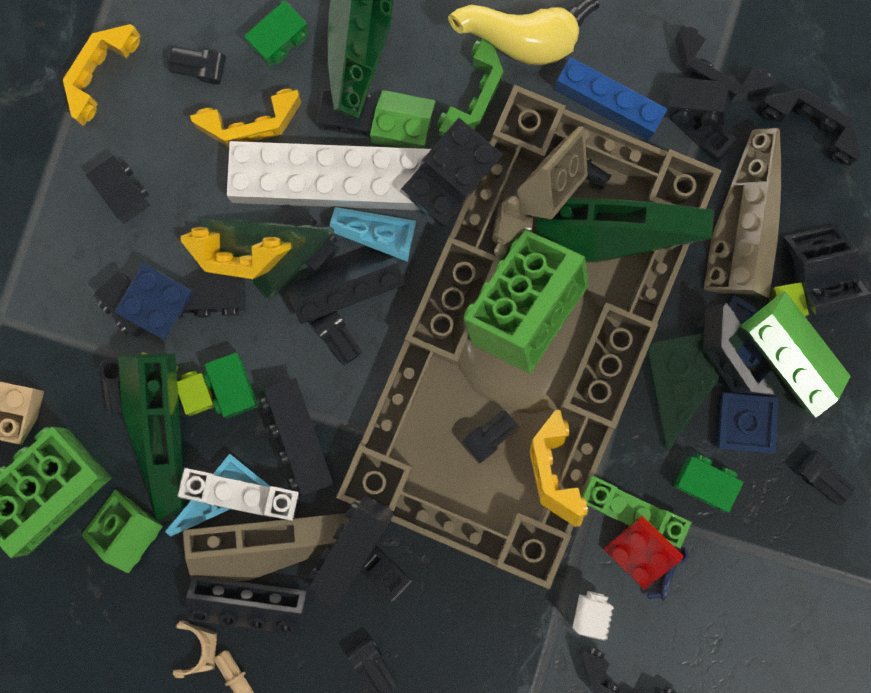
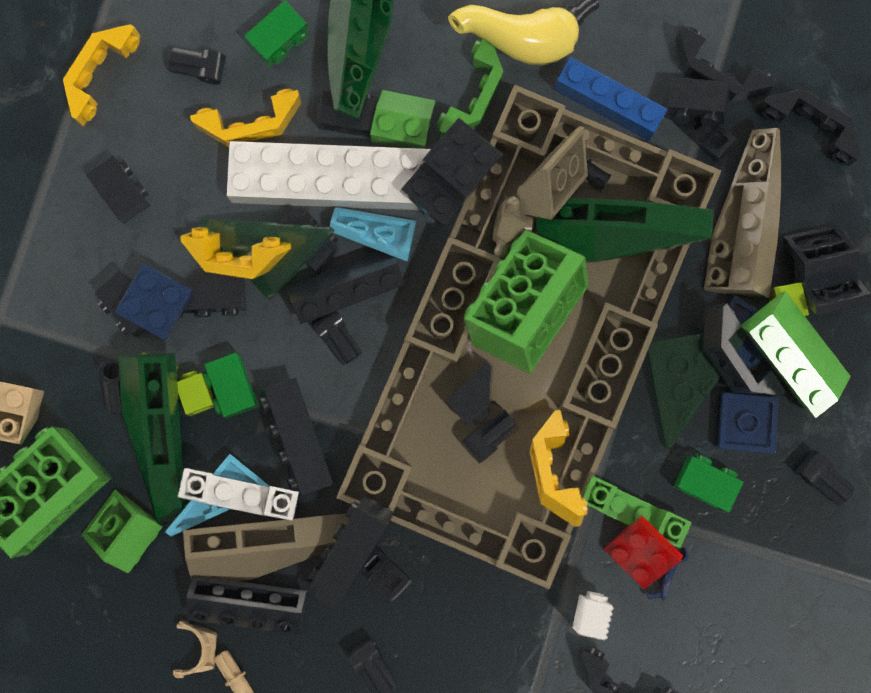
(473, 396): none -> black slope

